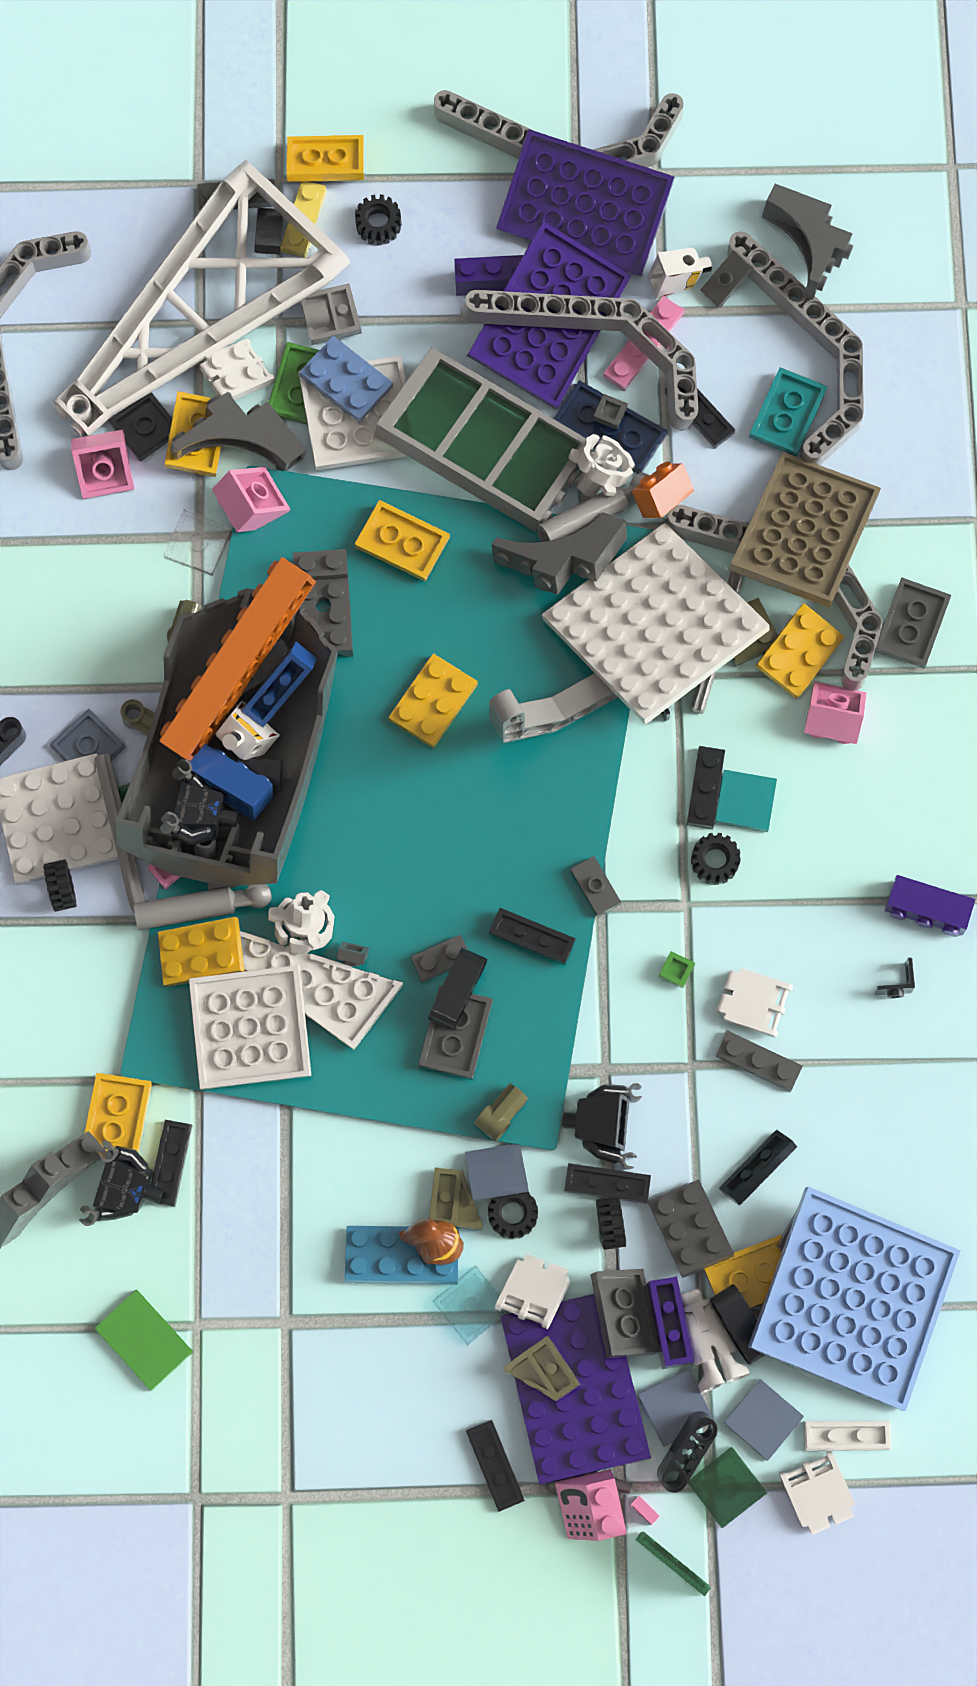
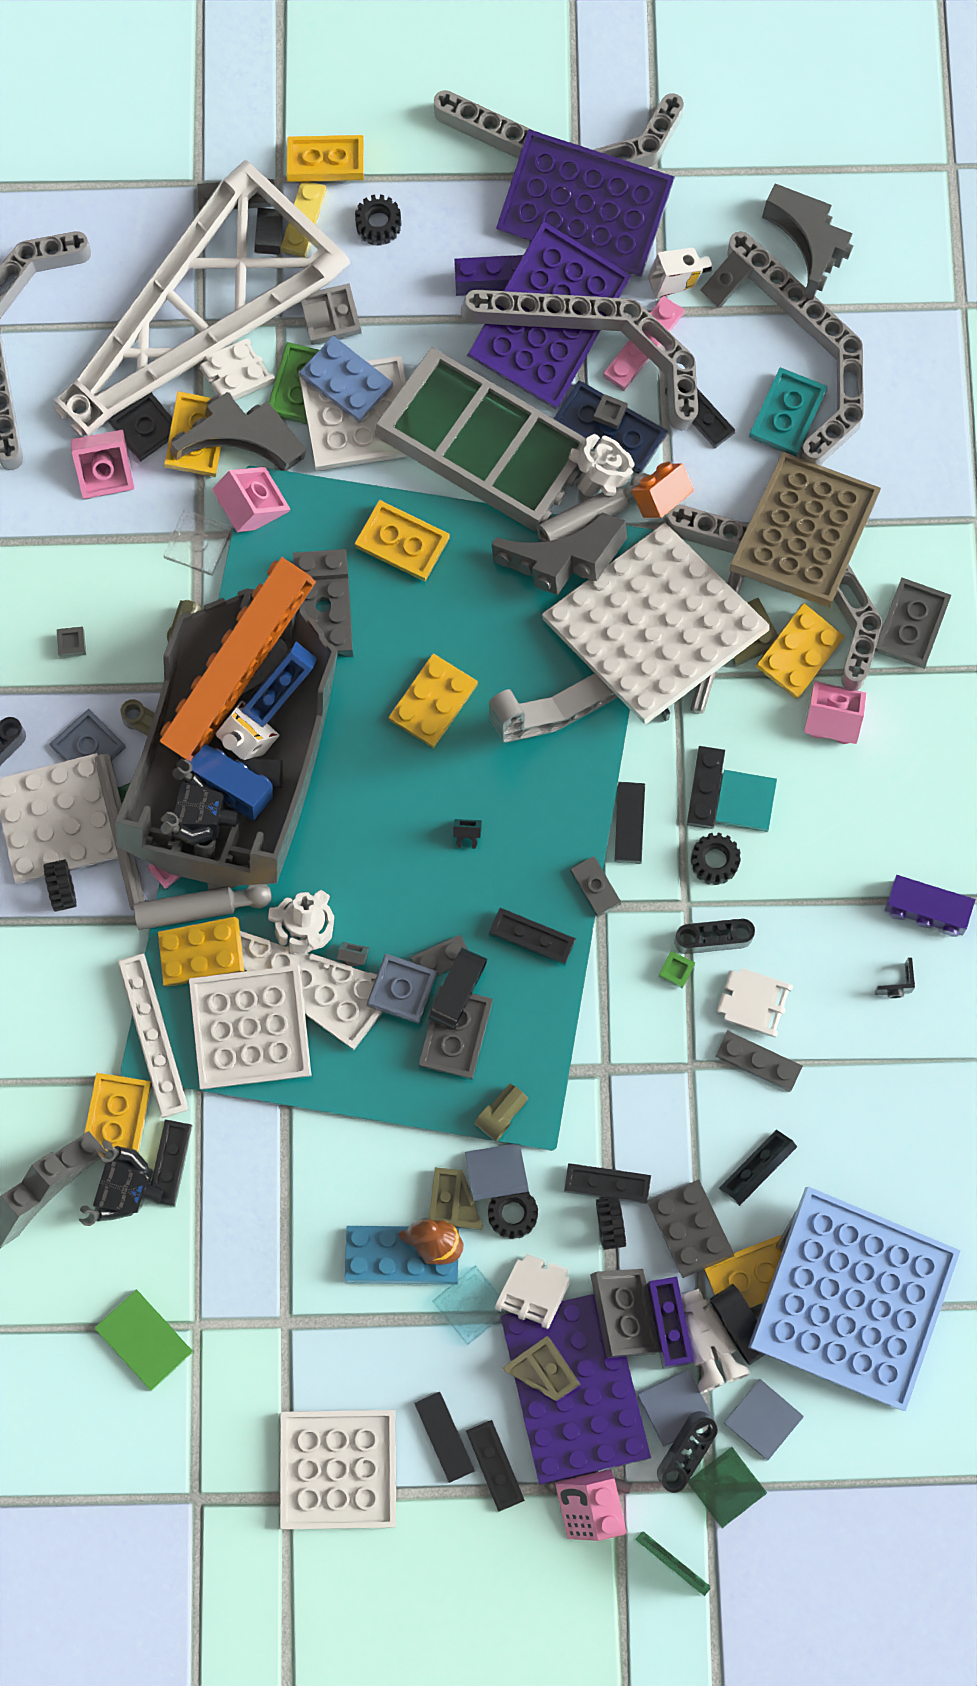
(71, 641): none -> dark grey plate
(153, 1035): none -> white tile
(338, 1469): none -> white plate
(402, 988): none -> sand blue tile
(444, 1437): none -> black tile
(467, 829): none -> black tile
(603, 1122): black torso -> none
(629, 822): none -> black tile
(644, 1510): bright pink tile -> none
(720, 929): none -> black beam
(819, 1494): white plate -> none
(847, 1435): white tile -> none

